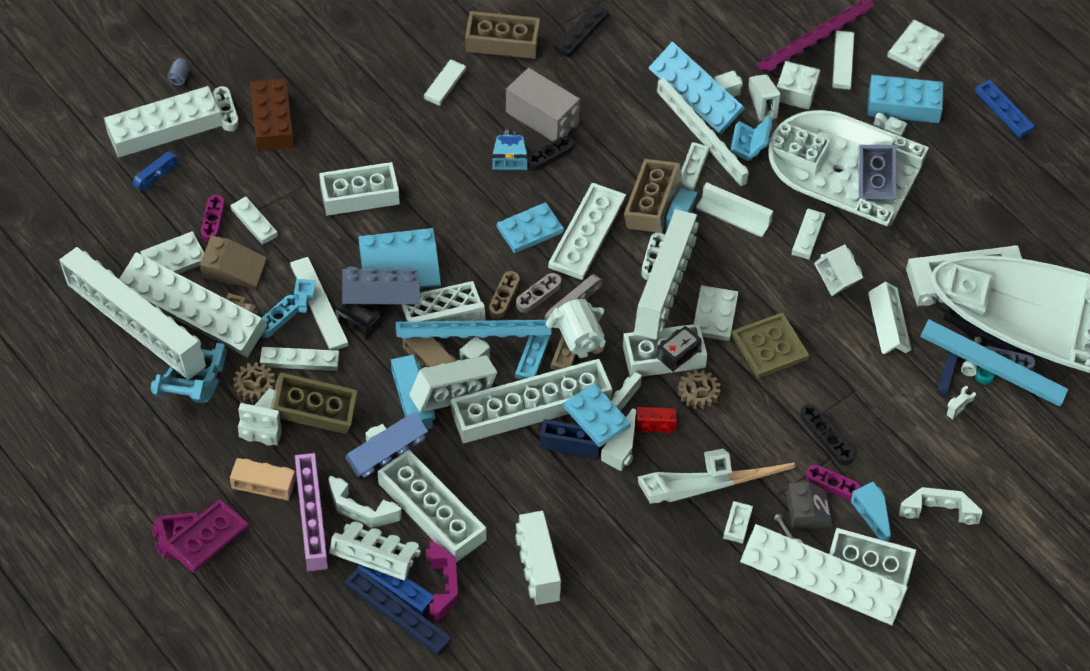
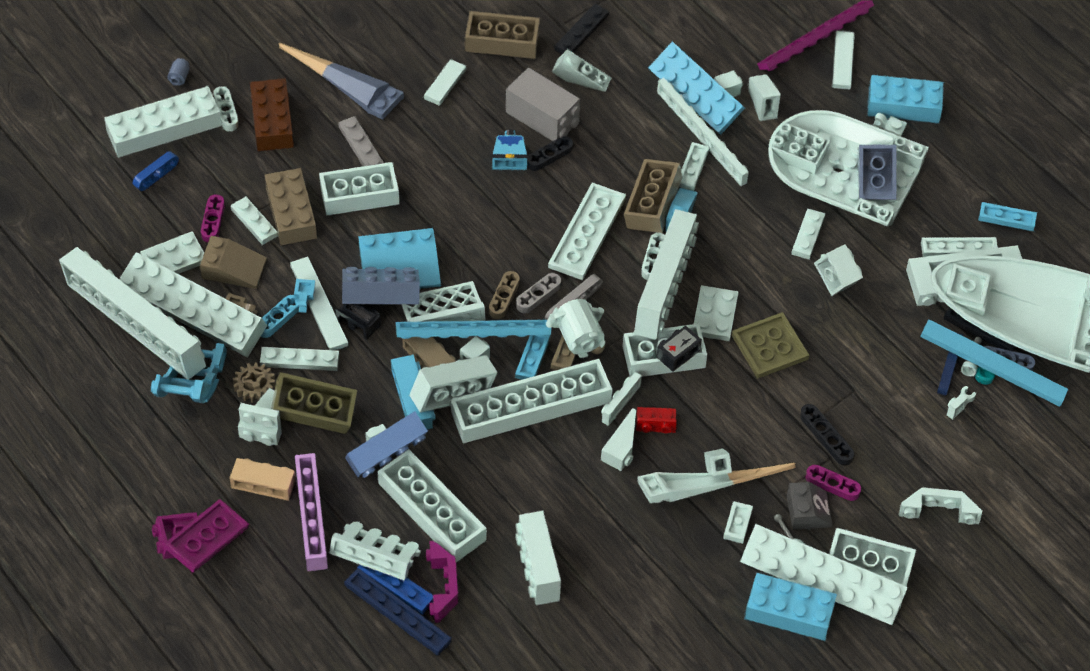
(290, 206): none -> dark tan brick
(359, 142): none -> light grey plate
(368, 92): none -> sand blue plate
(385, 514): light aqua slope -> none
(530, 227): medium azure plate -> none
(567, 439): dark blue brick -> none
(578, 71): none -> light aqua slope
(596, 415): medium azure plate -> none
(699, 390): dark tan gear -> none
(735, 210): light aqua panel -> none
(749, 141): medium azure bracket -> none
(790, 606): none -> medium azure brick
(798, 84): light aqua brick -> none
(872, 507): medium azure slope -> none
(889, 318): light aqua panel -> none
(916, 45): light aqua plate -> none
(943, 246): none -> light aqua plate
(1004, 108): blue plate -> none
(1007, 216): none -> medium azure plate

